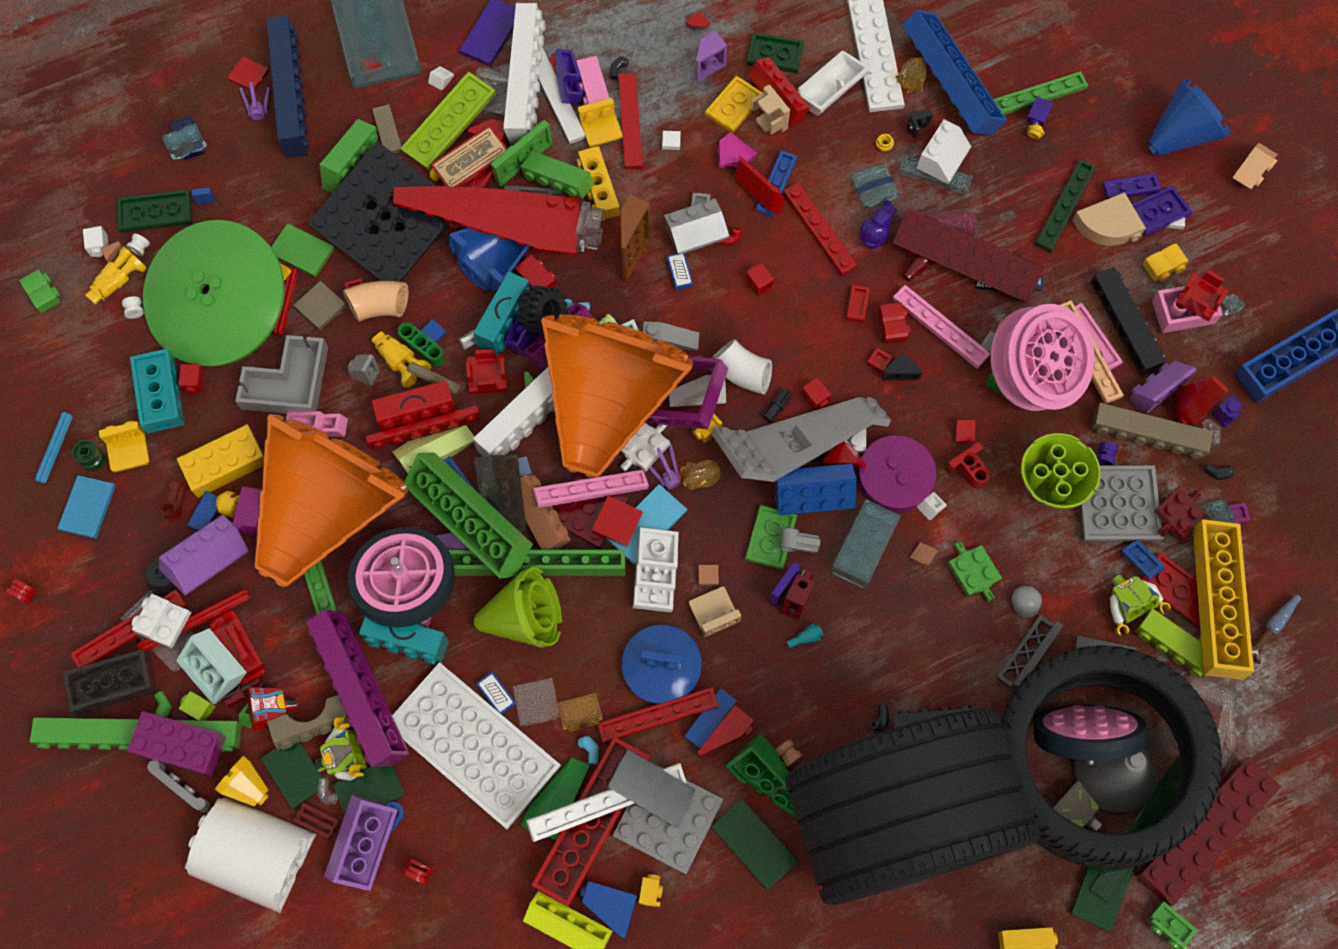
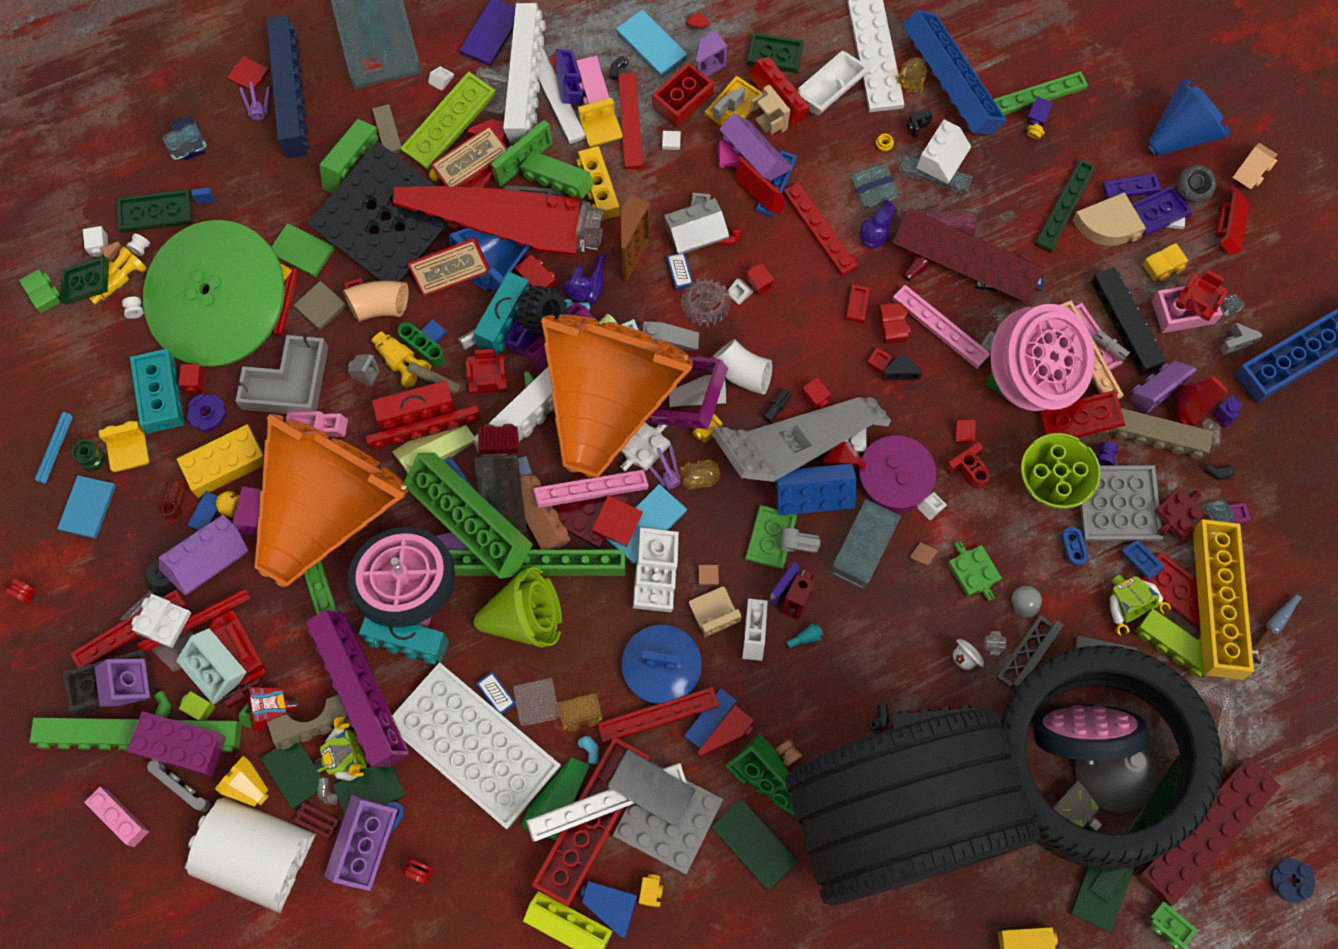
(84, 280): none -> dark green tile
(117, 817): none -> bright pink brick
(121, 681): none -> medium lavender slope
(211, 421): none -> dark purple plate
(449, 266): none -> tile
(498, 439): none -> dark red brick
(587, 288): none -> dark purple hair
(651, 43): none -> medium azure tile
(682, 94): none -> red brick
(695, 308): none -> clear gear
(730, 101): none -> light grey slope
(739, 291): none -> white slope
(754, 147): none -> medium lavender slope
(755, 629): none -> white slope
(967, 656): none -> white hat
(995, 643): none -> clear gear
(1074, 547): none -> blue plate
(1085, 416): none -> red tile
(1111, 345): none -> light grey pin
(1196, 183): none -> dark grey hair
(1234, 233): none -> red piece
(1241, 338): none -> light grey slope
(1302, 872): none -> dark blue plate

